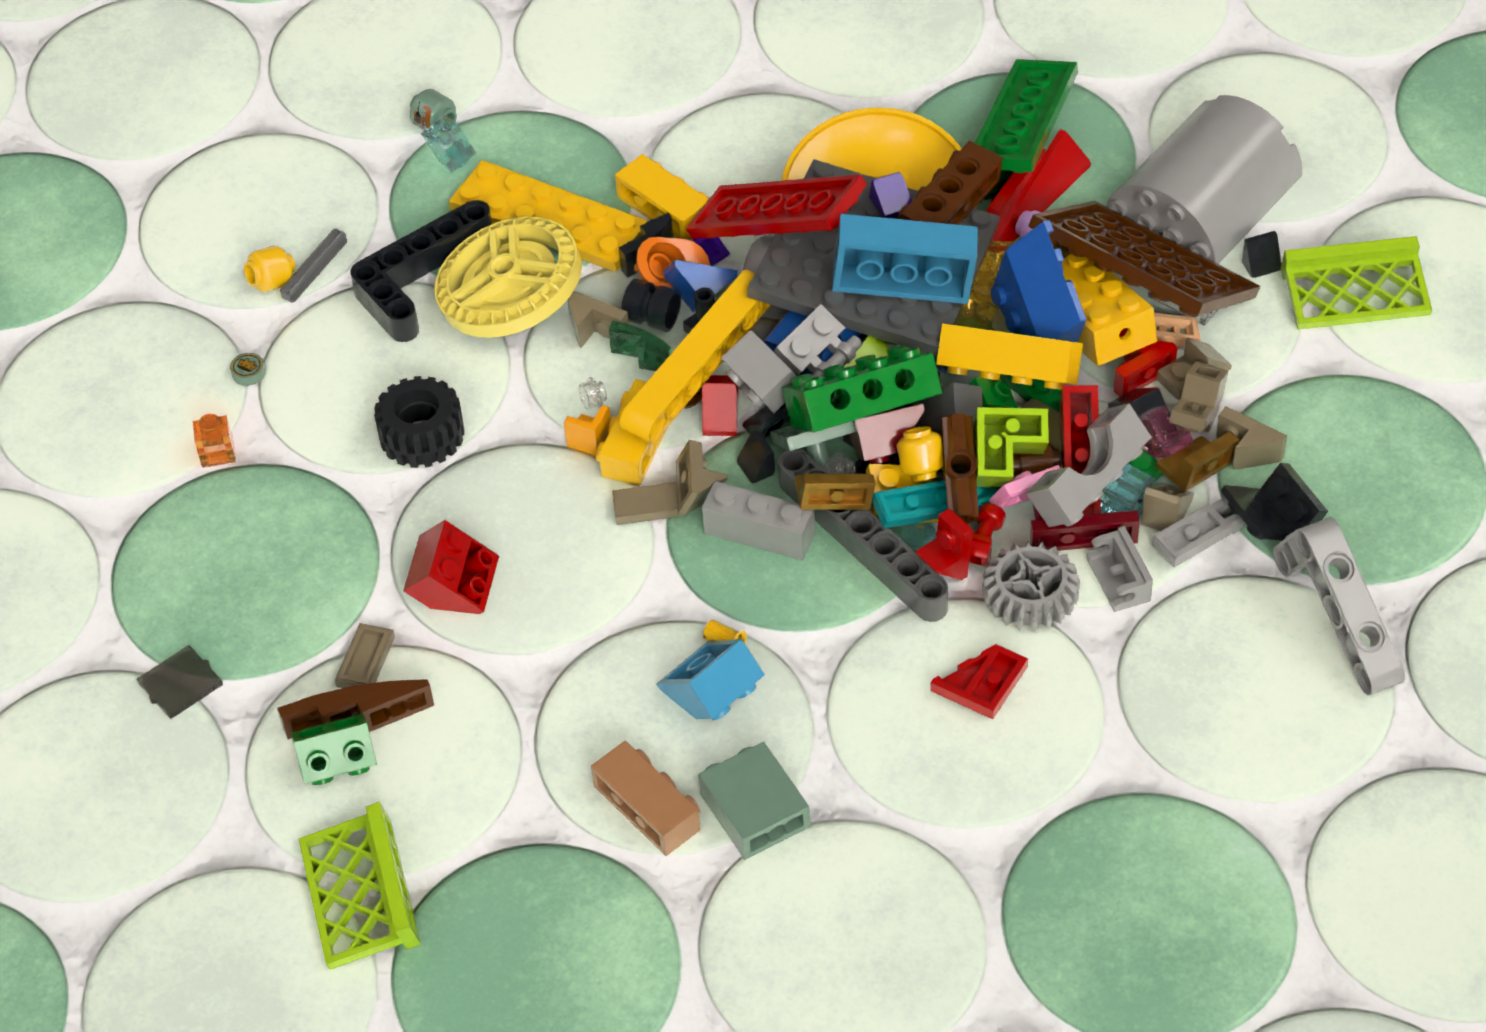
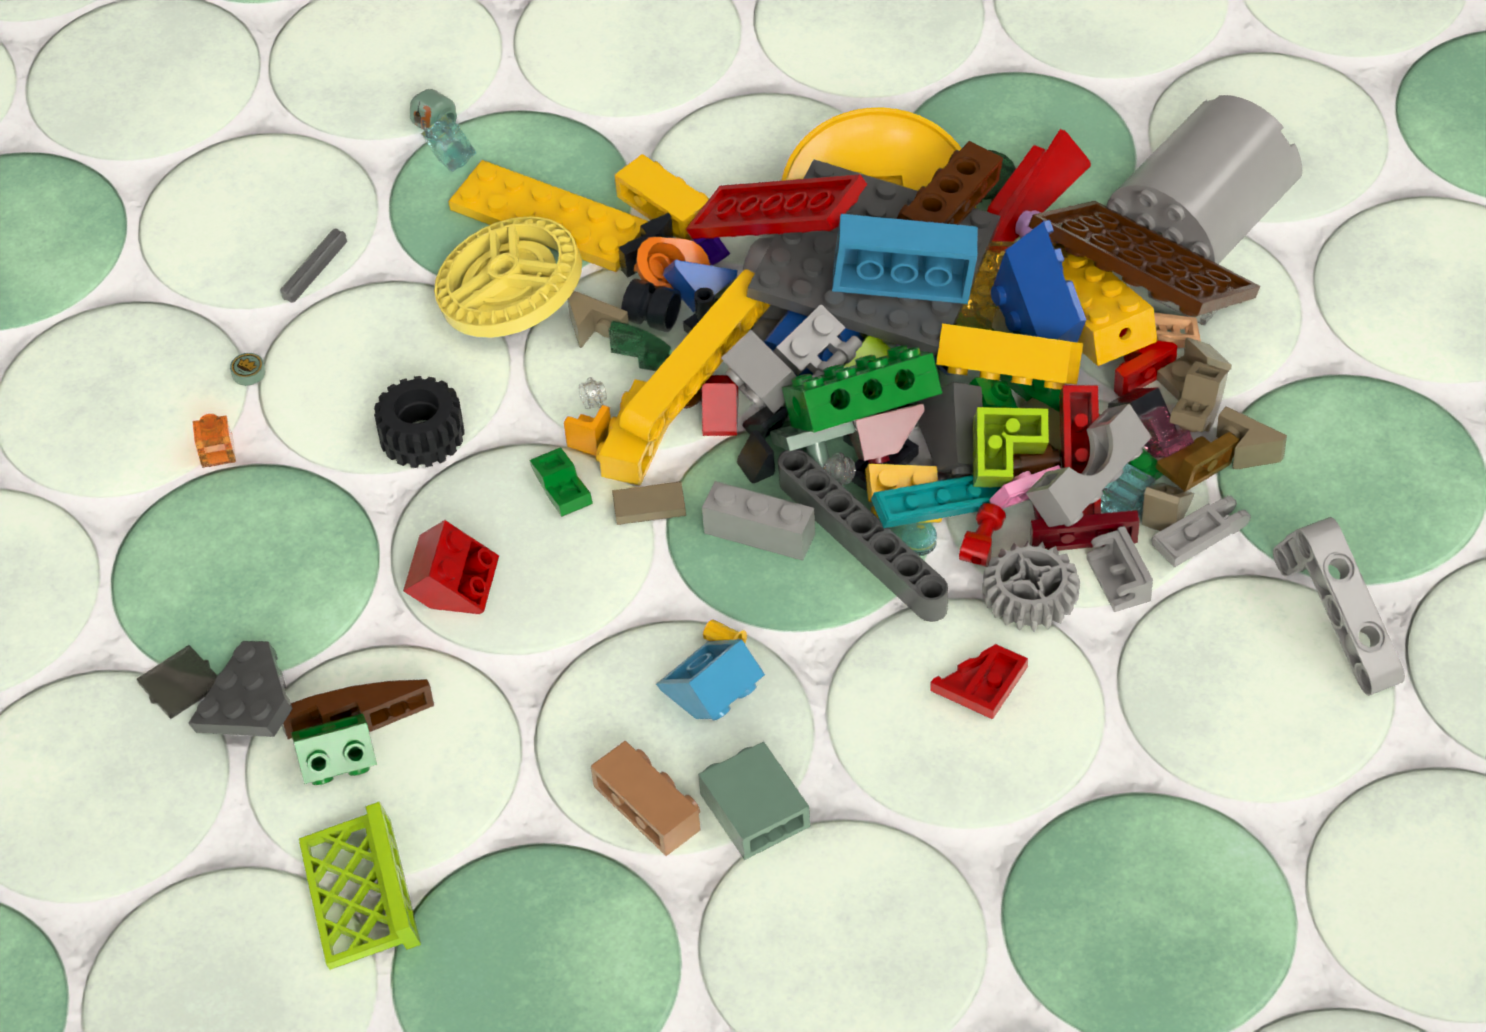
(245, 695): none -> dark grey plate
(268, 268): yellow head -> none
(365, 656): dark tan tile -> none
(381, 275): black beam -> none
(561, 482): none -> green slope
(693, 478): dark tan slope -> none
(835, 491): pearl gold panel -> none
(889, 194): slope -> none
(921, 453): yellow head -> none
(952, 547): red slope -> none
(959, 449): reddish brown piece -> none
(1026, 111): green plate -> none
(1261, 254): black slope -> none
(1277, 507): black bracket -> none
(1351, 261): lime fence -> none

